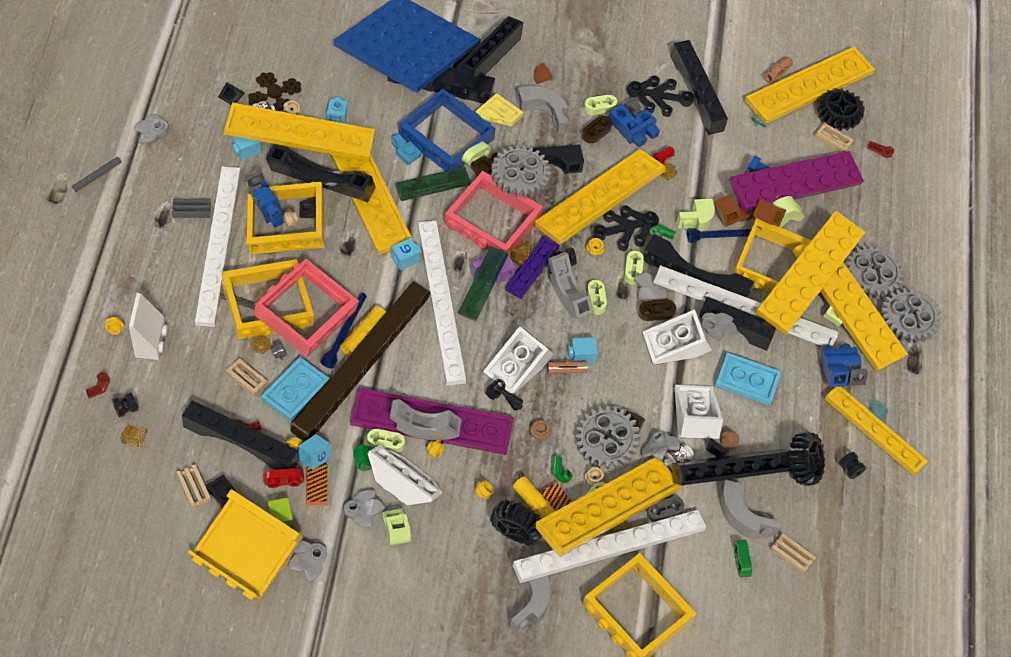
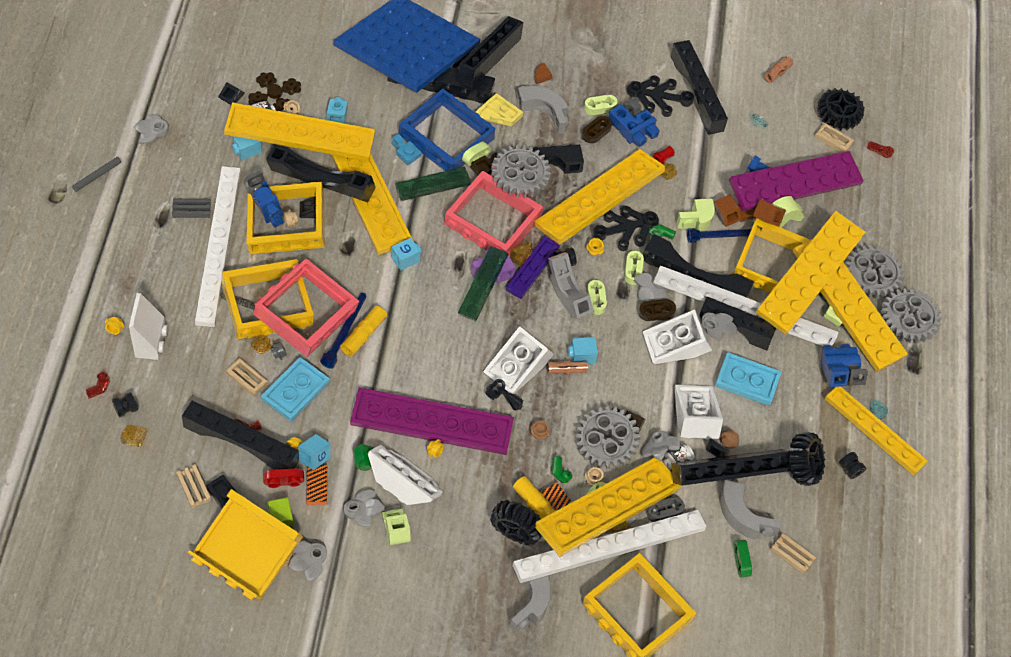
(360, 362): dark brown beam -> none
(386, 439): yellowish green beam -> none
(424, 425): light grey arch -> none
(441, 303): white plate -> none
(484, 489): yellow plate -> none
(809, 85): yellow plate -> none

